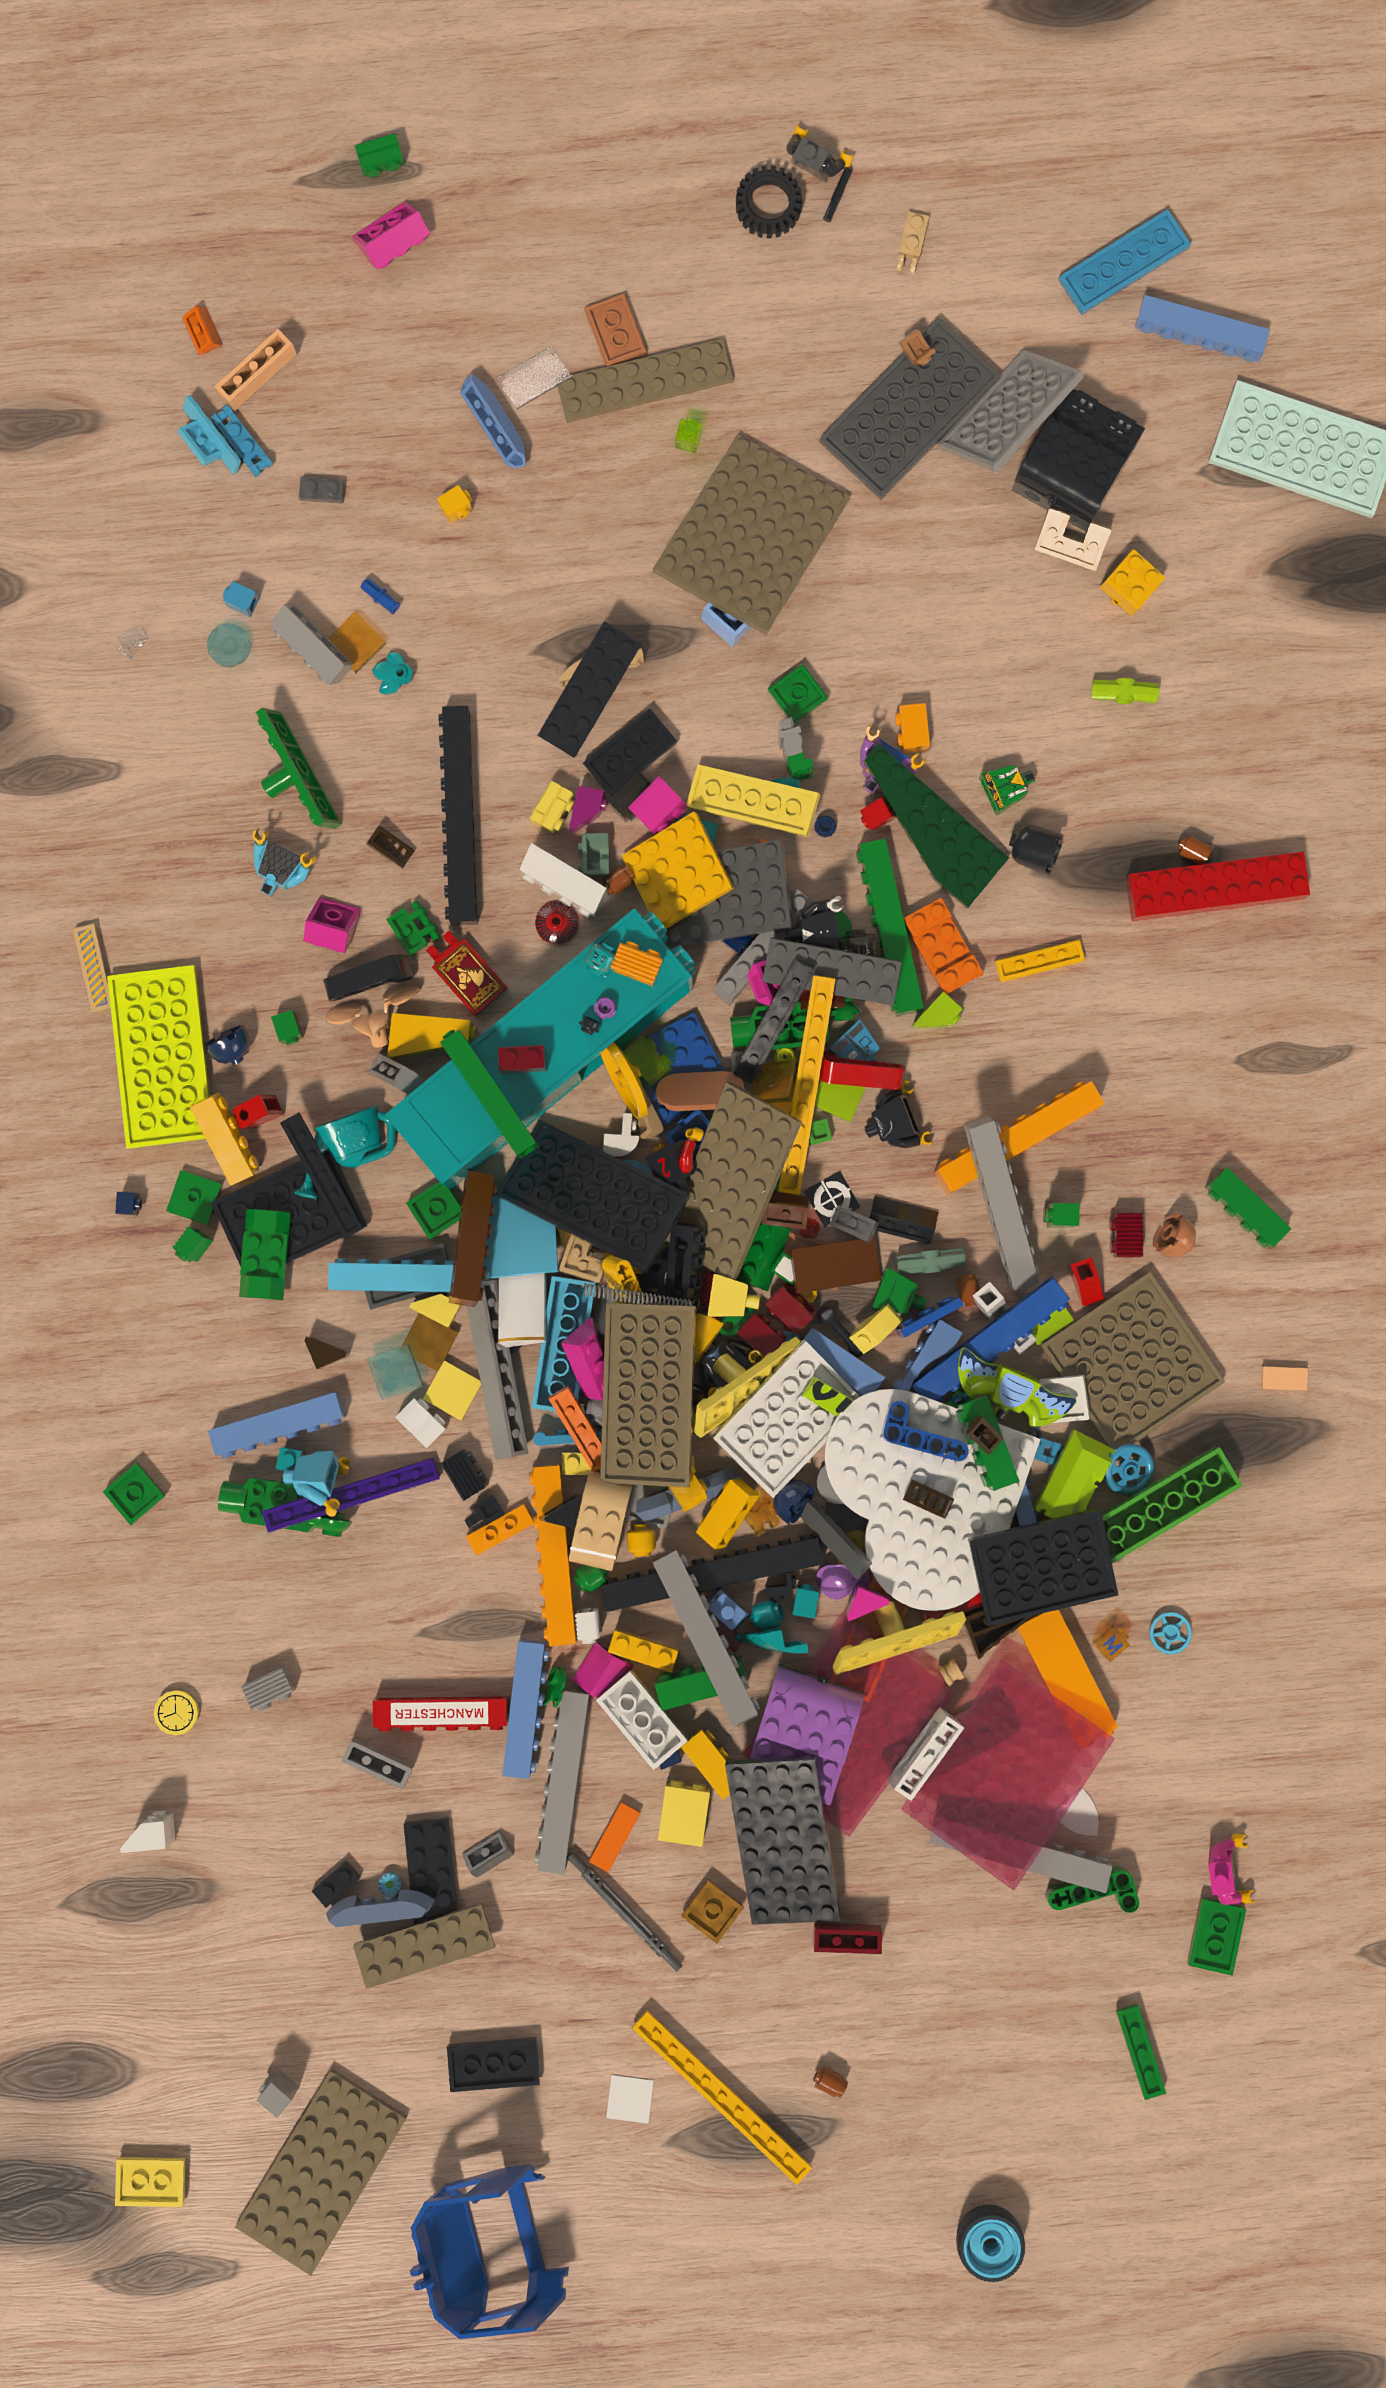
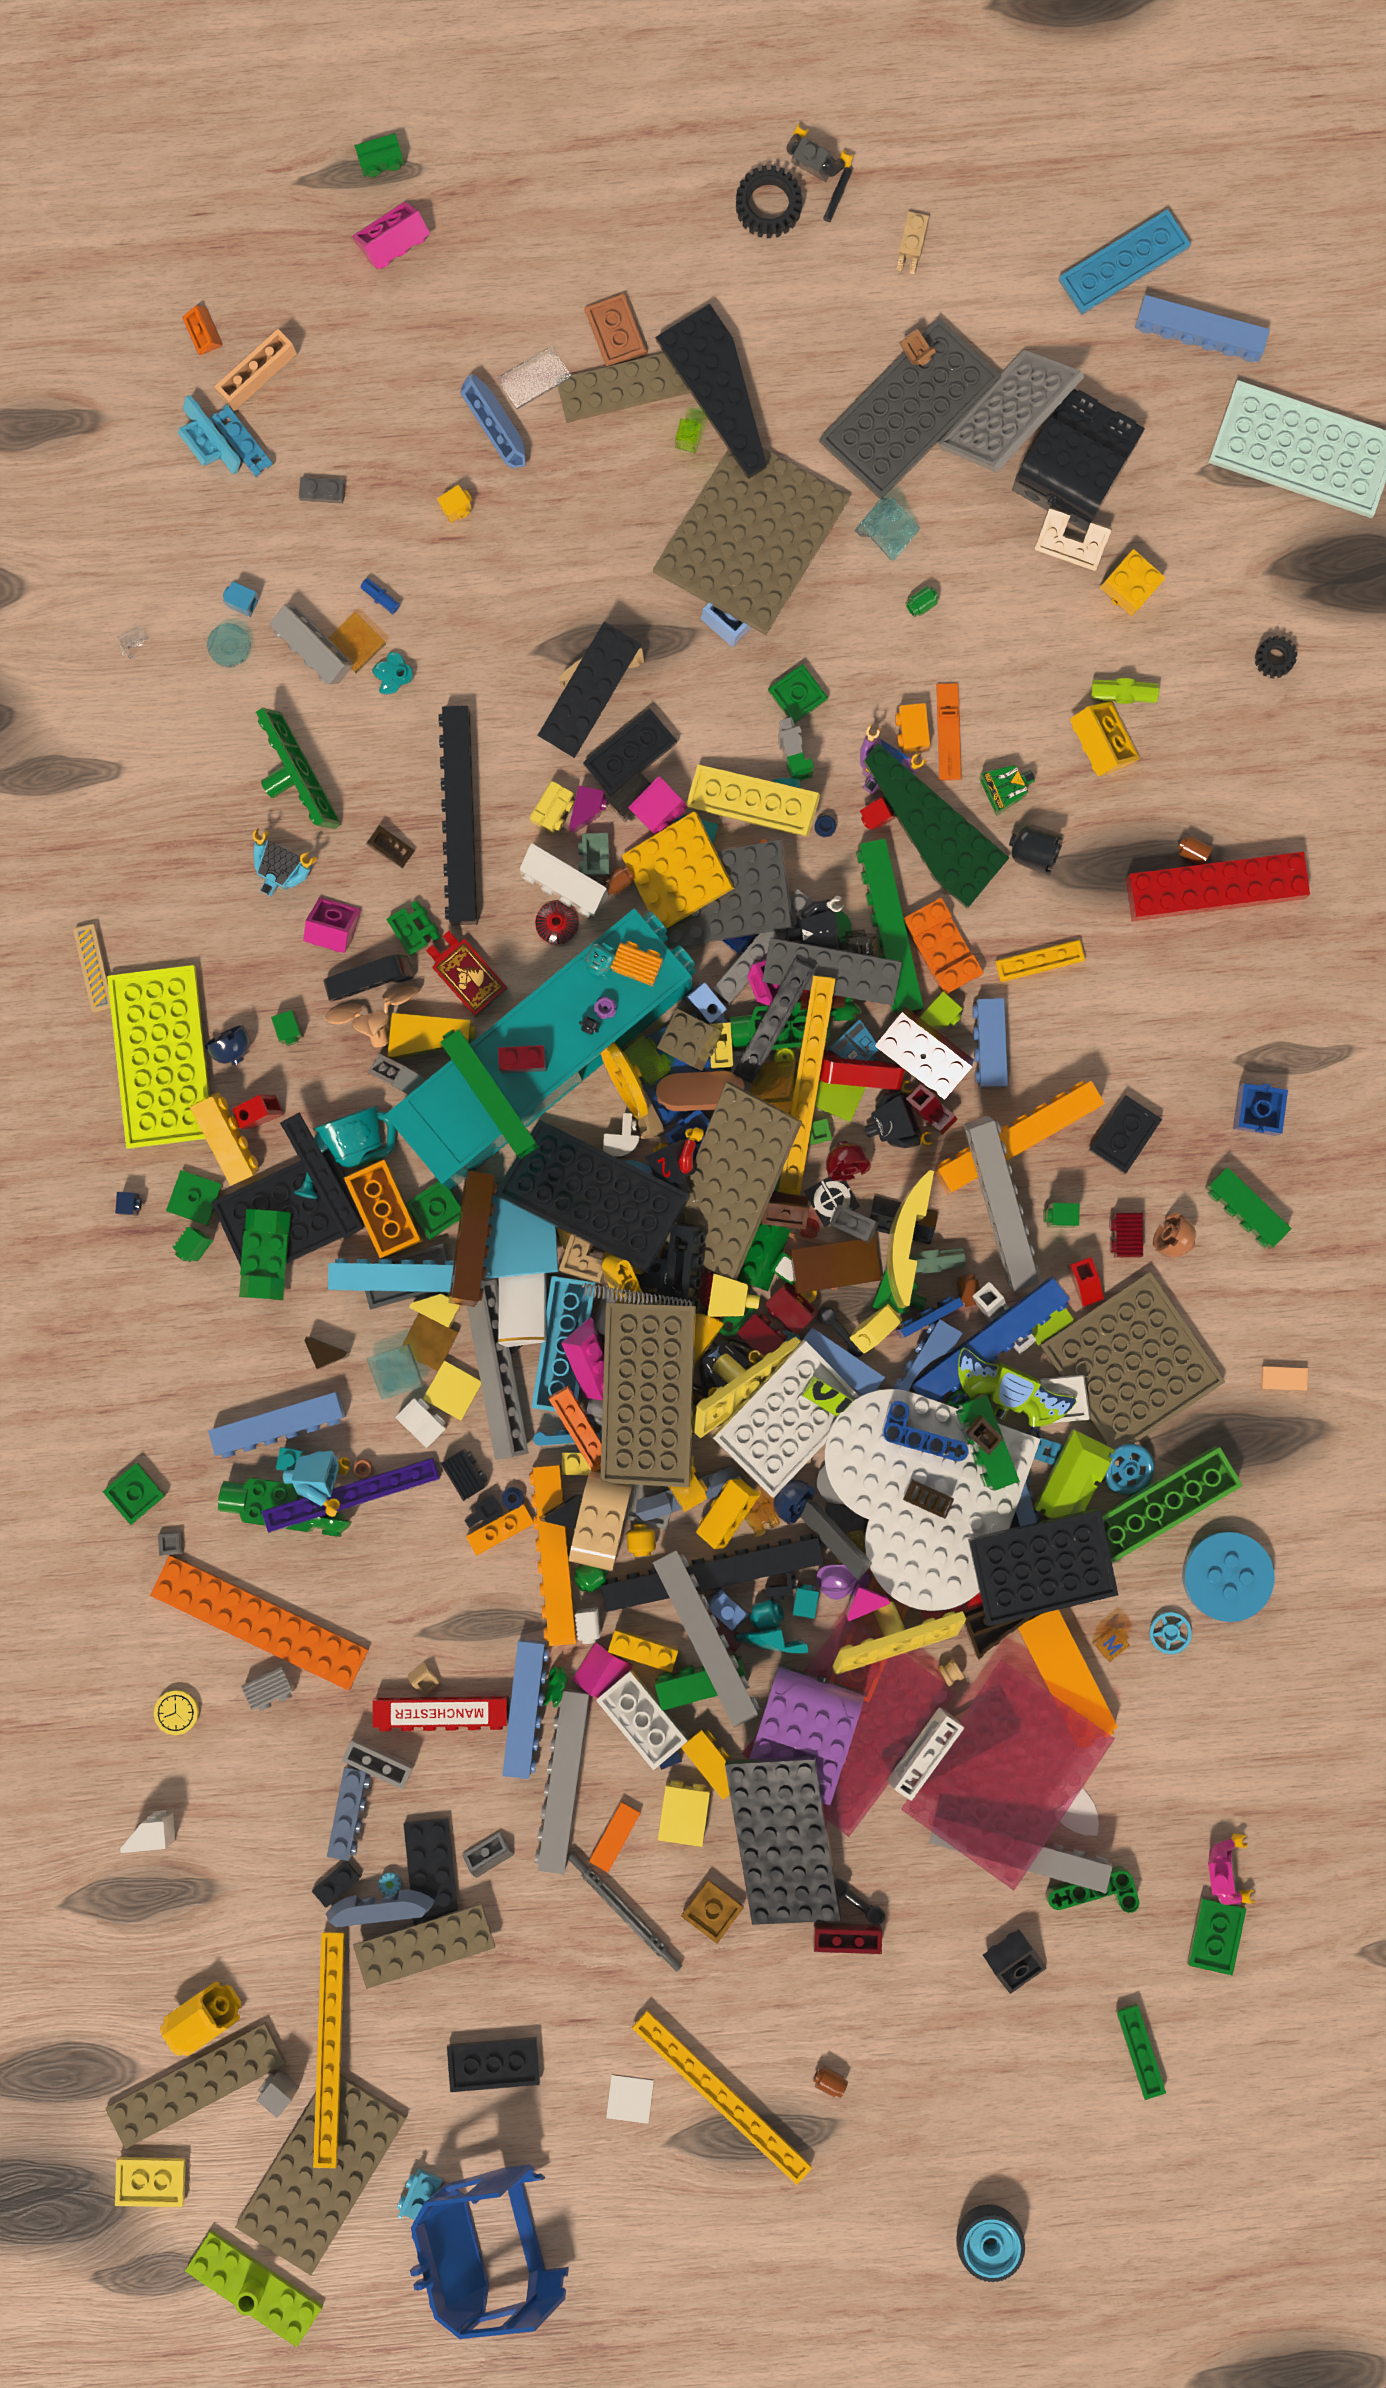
(170, 1543): none -> flat silver tile
(195, 2085): none -> dark tan plate
(200, 2019): none -> yellow brick
(254, 2288): none -> lime plate
(259, 1622): none -> orange plate
(329, 2050): none -> yellow plate
(347, 1813): none -> sand blue brick
(369, 1469): none -> nougat plate
(383, 1209): none -> light orange brick
(421, 2188): none -> medium azure bracket
(423, 1679): none -> tan slope
(505, 1498): none -> dark blue plate
(689, 1039): none -> dark tan brick
(701, 998): none -> light blue torso
(710, 368): none -> black wing
(723, 1054): none -> light yellow slope
(846, 1161): none -> dark red cylinder
(873, 1913): none -> black bar
(888, 527): none -> clear light blue bracket
(899, 1266): none -> light yellow slope
(922, 601): none -> green brick
(924, 1052): none -> piece
(930, 1109): none -> dark red brick
(948, 731): none -> orange piece
(991, 1043): none -> medium blue brick
(1014, 1961): none -> black slope
(1104, 738): none -> yellow slope
(1125, 1134): none -> black plate
(1228, 1576): none -> dark azure brick
(1260, 1109): none -> blue brick
(1281, 645): none -> black tyre

